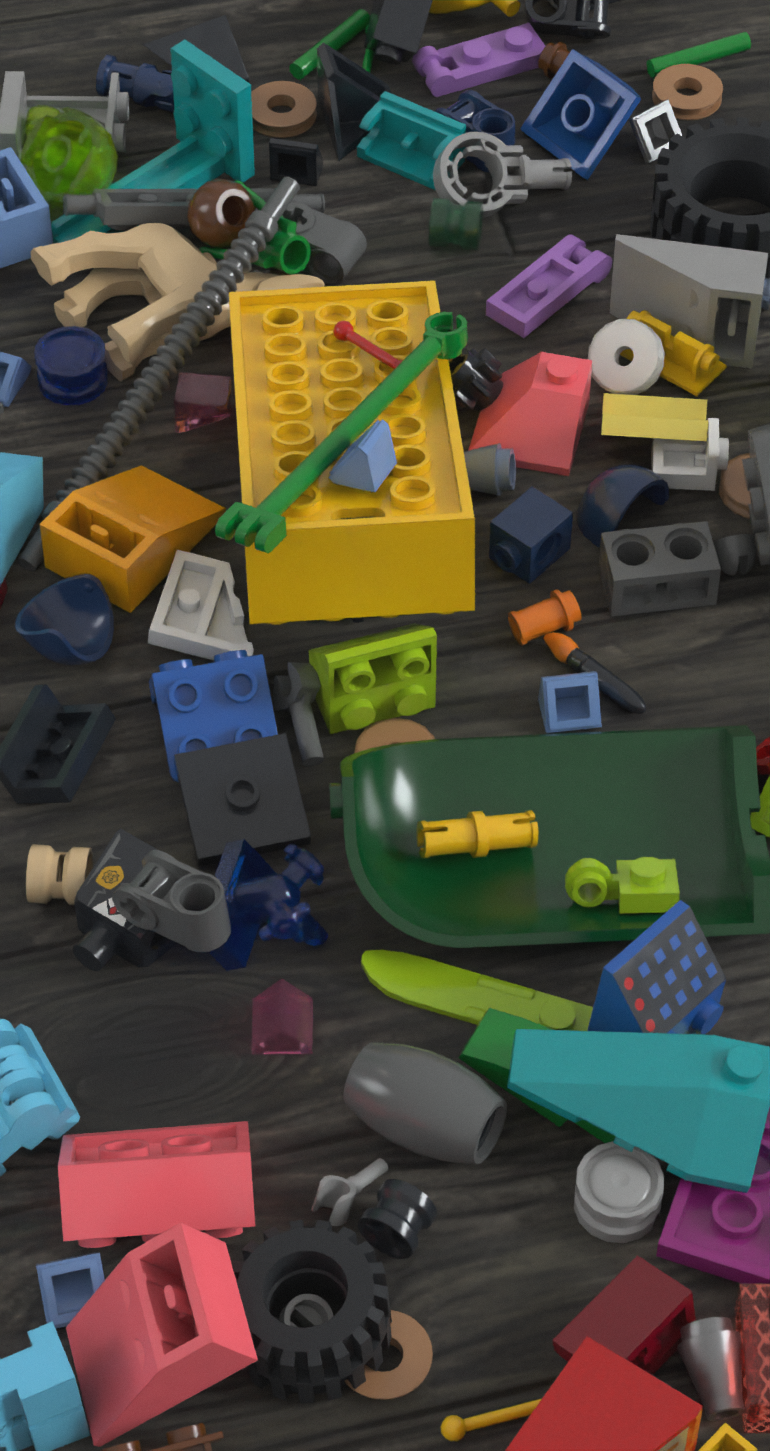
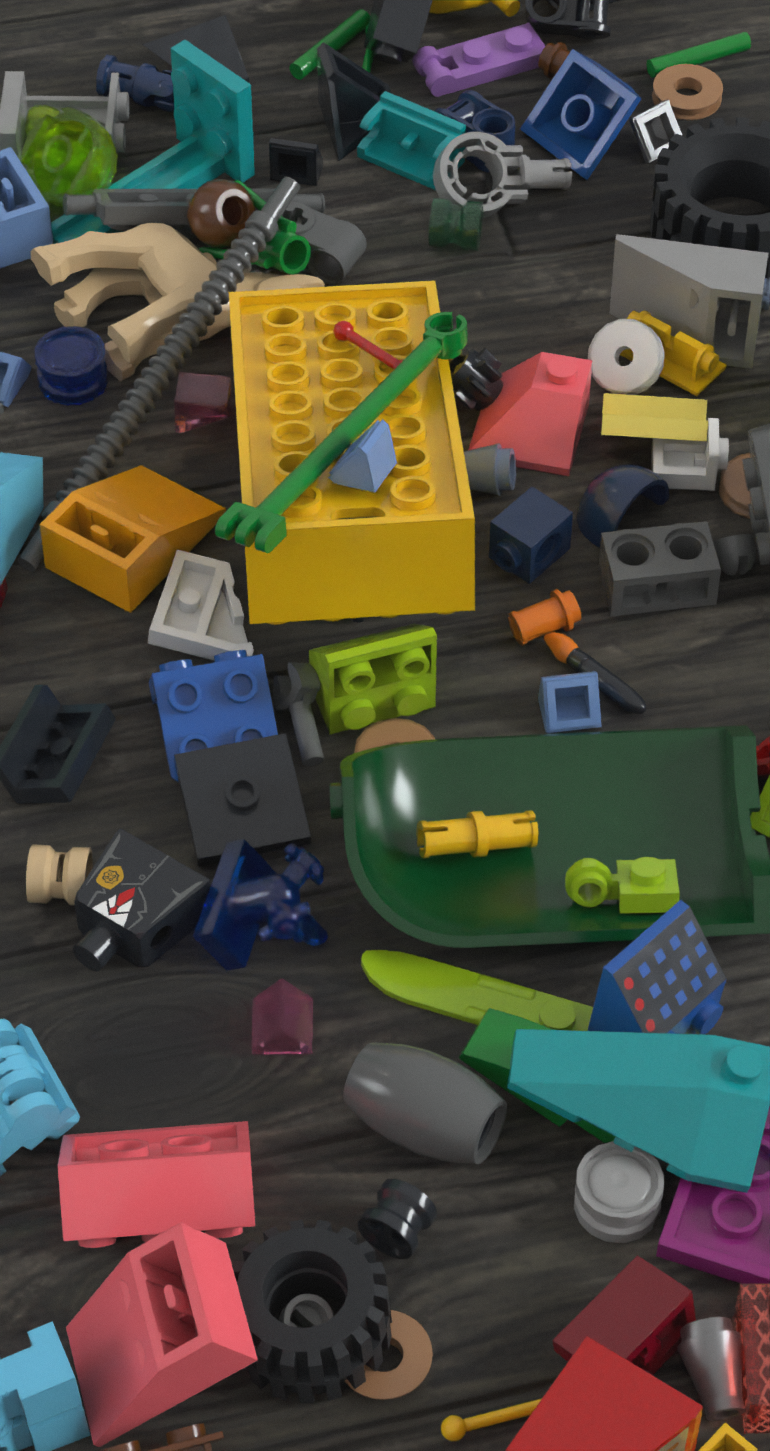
(68, 1285): medium blue slope -> none
(69, 621): dark blue helmet -> none
(176, 903): dark grey piece -> none
(288, 123): medium nougat piece -> none
(340, 1192): light grey hand -> none
(547, 285): medium lavender plate -> none

